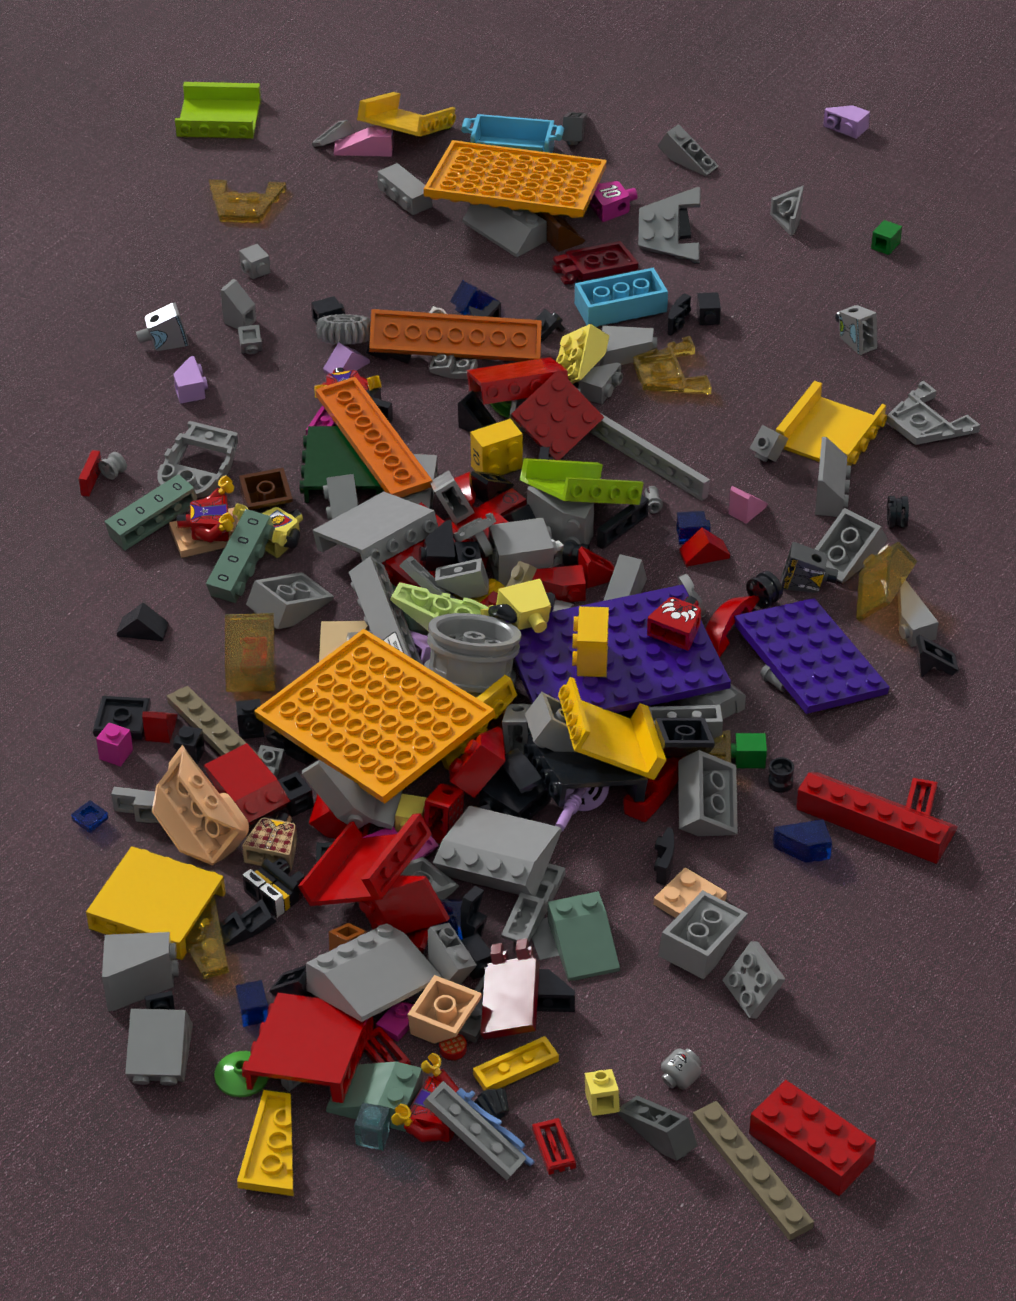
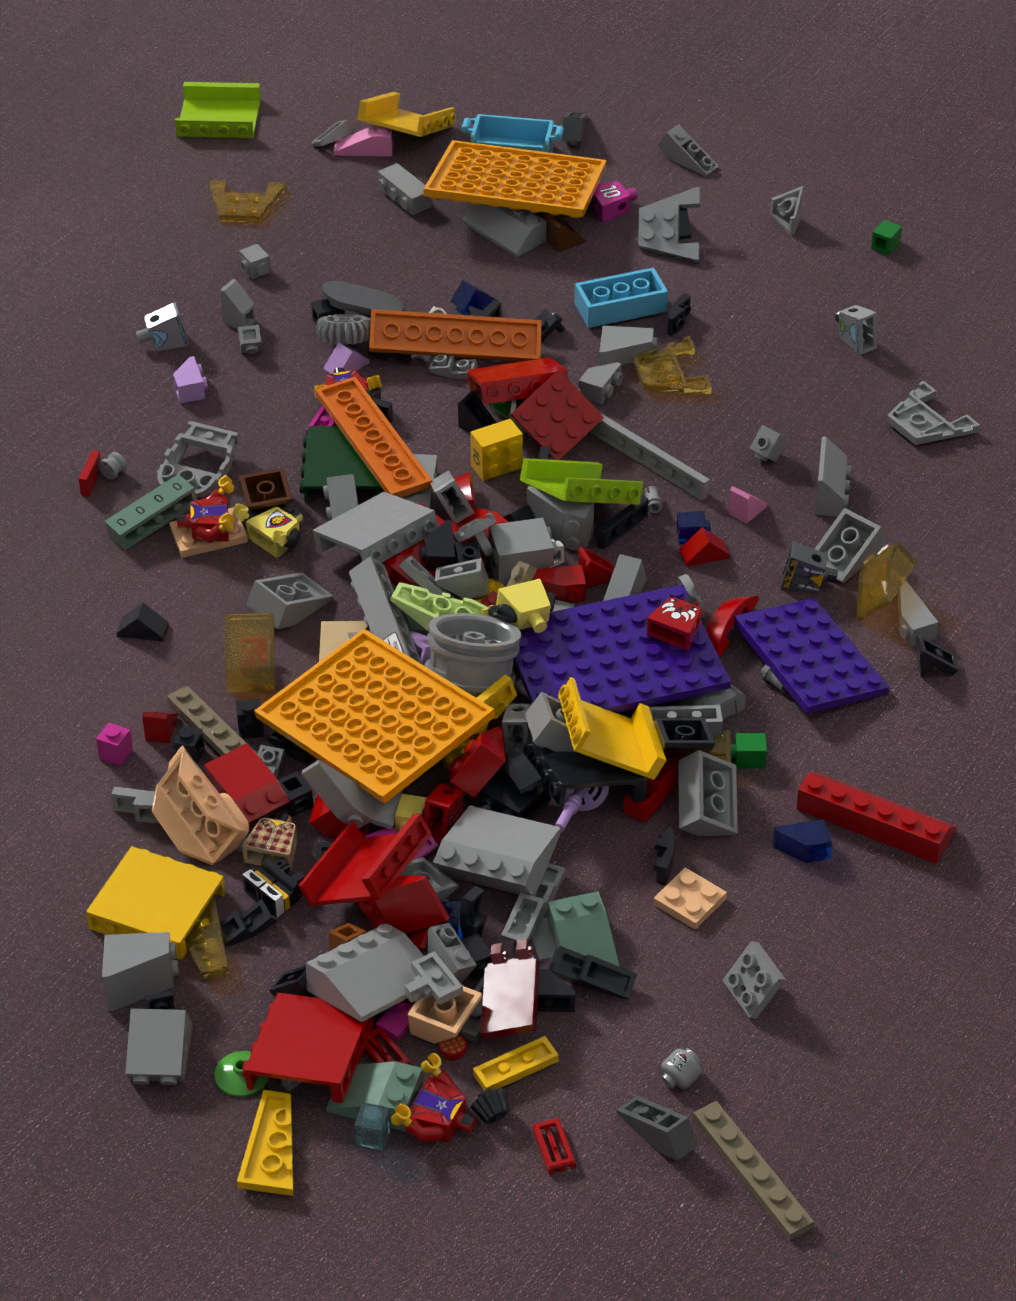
(89, 816): clear blue plate -> none
(122, 712): black plate -> none
(240, 556): sand green brick -> none
(252, 1003): clear blue brick -> none
(358, 298): none -> dark grey tile
(433, 980): none -> light grey hinge
(474, 1130): light grey plate -> none
(488, 484): black slope -> none
(495, 1123): medium blue piece -> none
(505, 502): red tile -> none
(570, 552): black wheel -> none
(582, 351): light yellow slope -> none
(591, 641): yellow brick -> none
(592, 973): none -> black slope
(594, 262): dark red tile -> none
(602, 1092): light yellow brick -> none
(701, 934): light grey slope -> none
(708, 308): black brick -> none
(766, 587): black wheel -> none
(781, 774): black wheel -> none
(812, 1137): red brick -> none
(820, 417): yellow panel -> none
(847, 120): lavender slope -> none
(897, 511): black wheel -> none
(925, 783): red tile -> none

